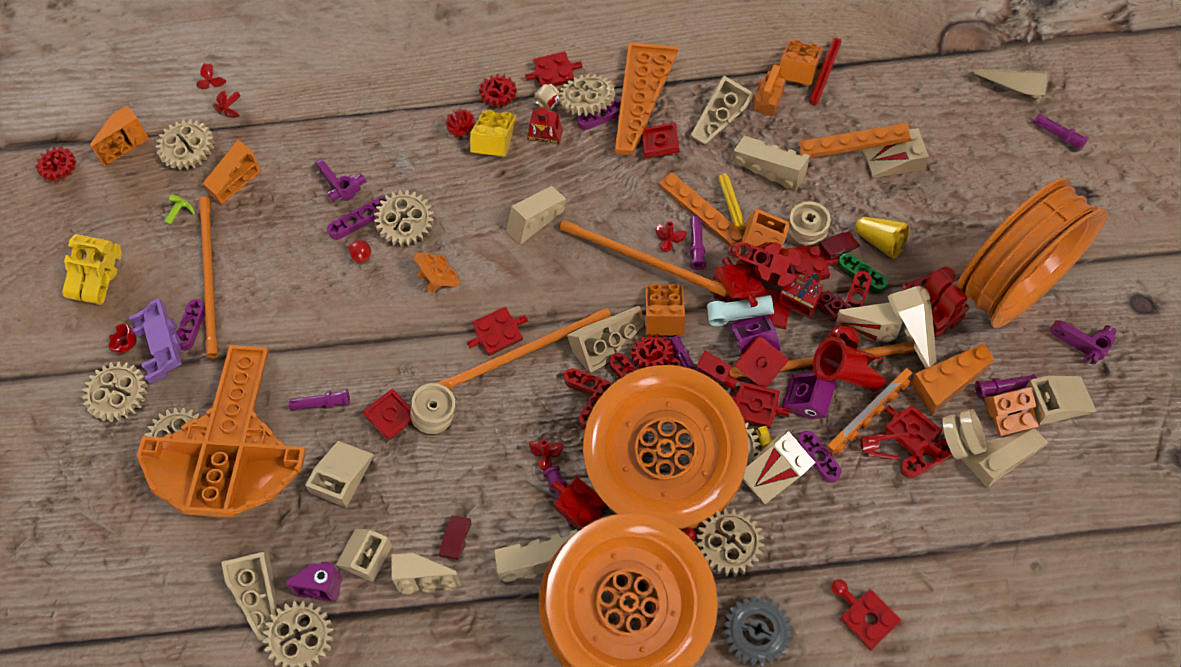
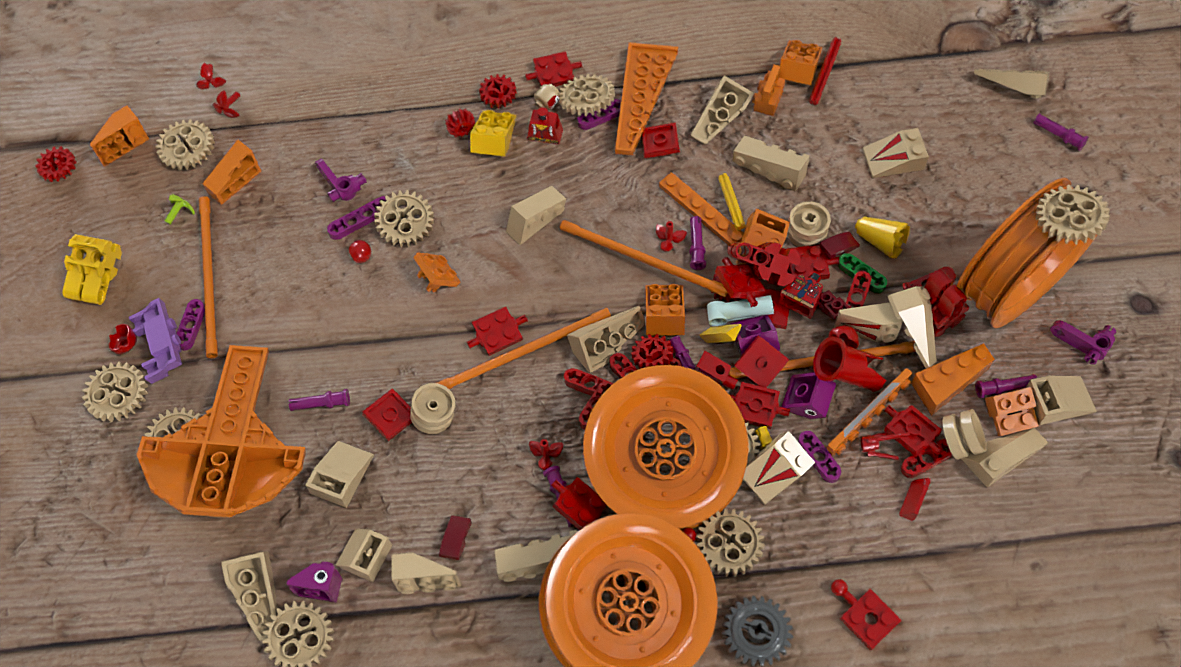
(721, 333): none -> yellow slope
(855, 140): orange plate -> none
(914, 498): none -> red slope
(1072, 214): none -> tan gear

